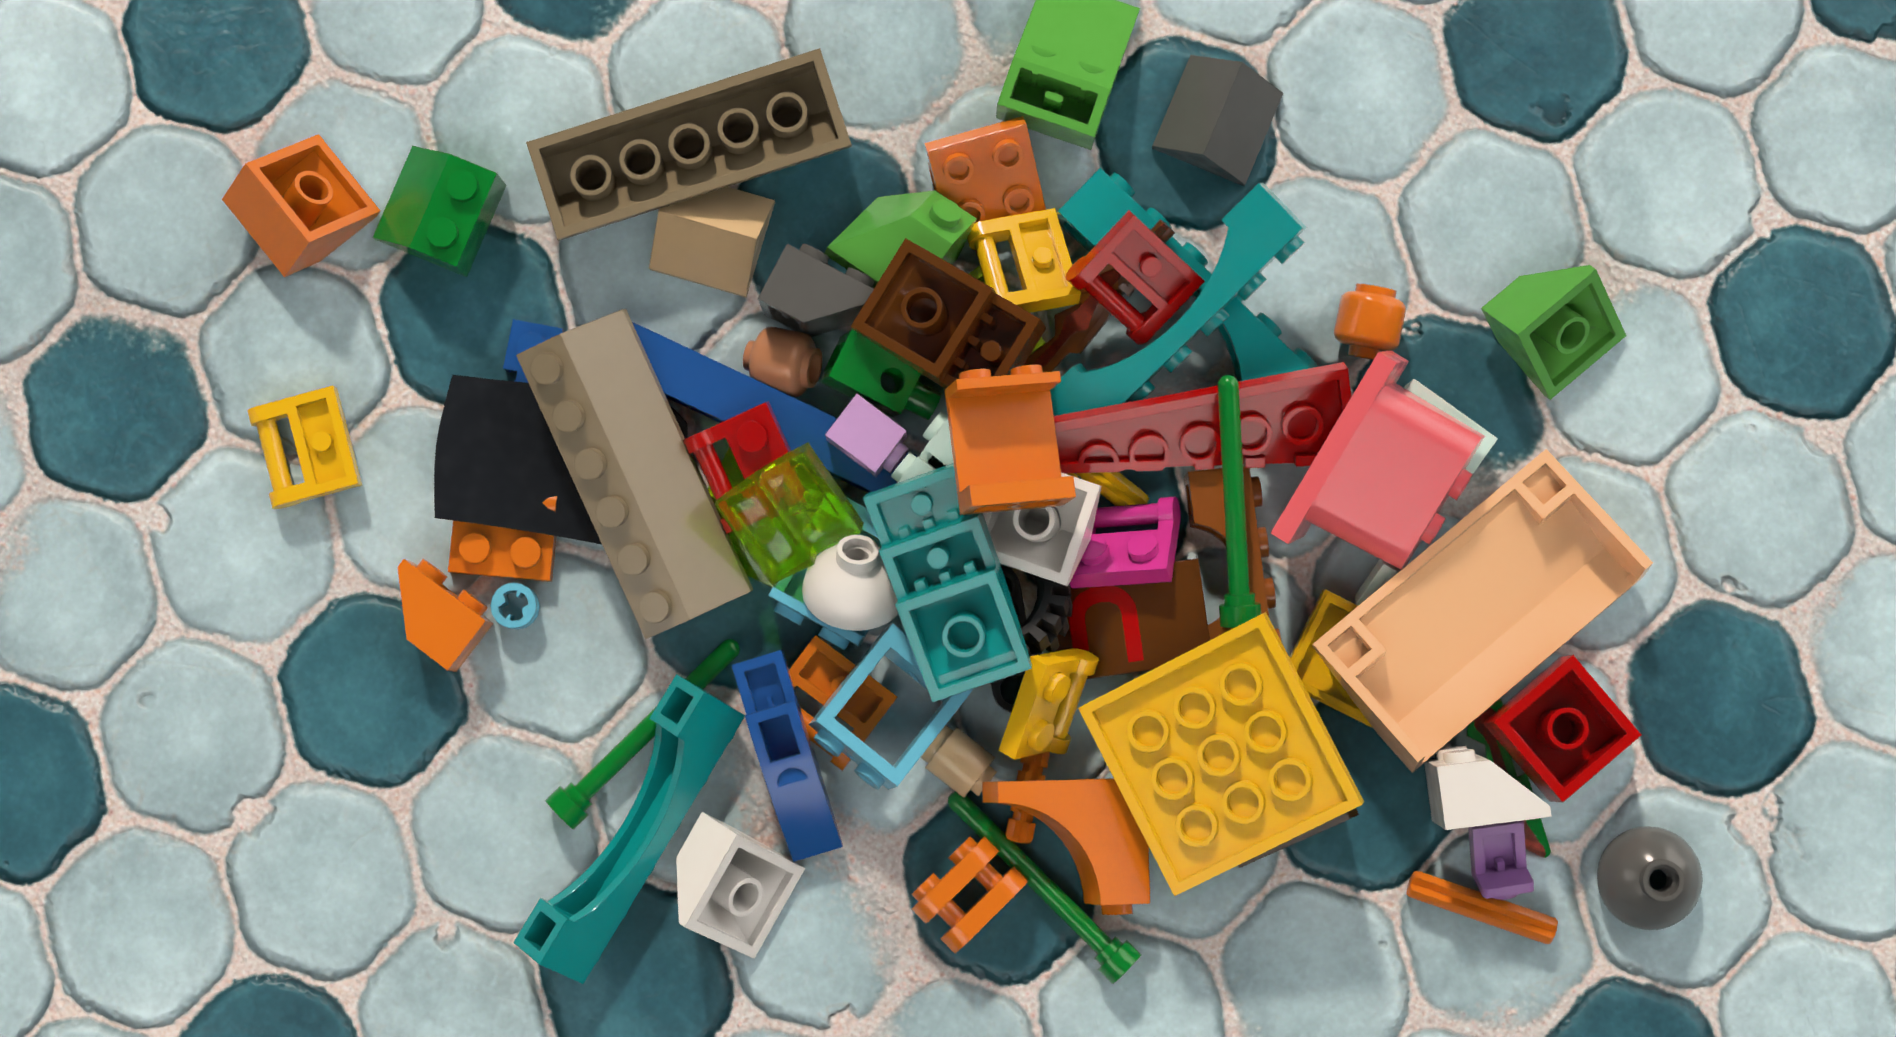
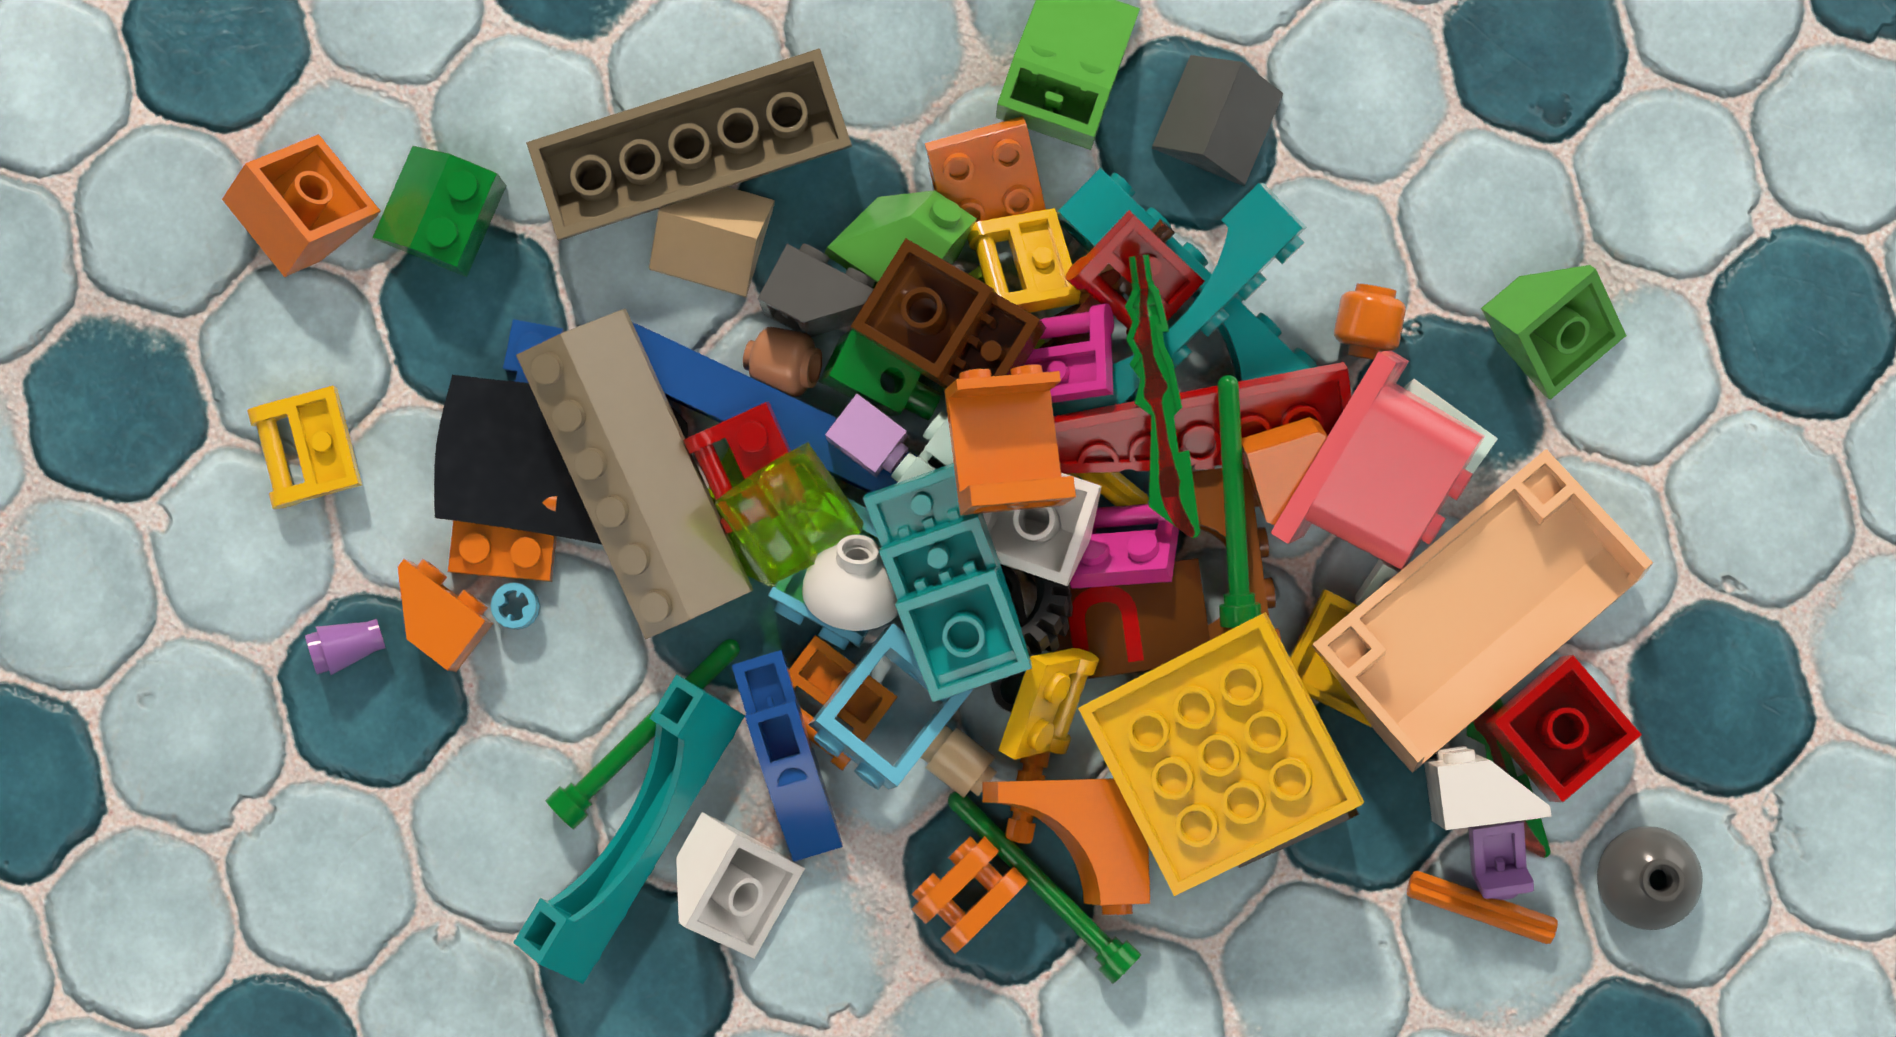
(343, 644): none -> medium lavender cone
(1083, 365): none -> dark pink plate
(1158, 395): none -> green sword
(1280, 461): none -> orange slope

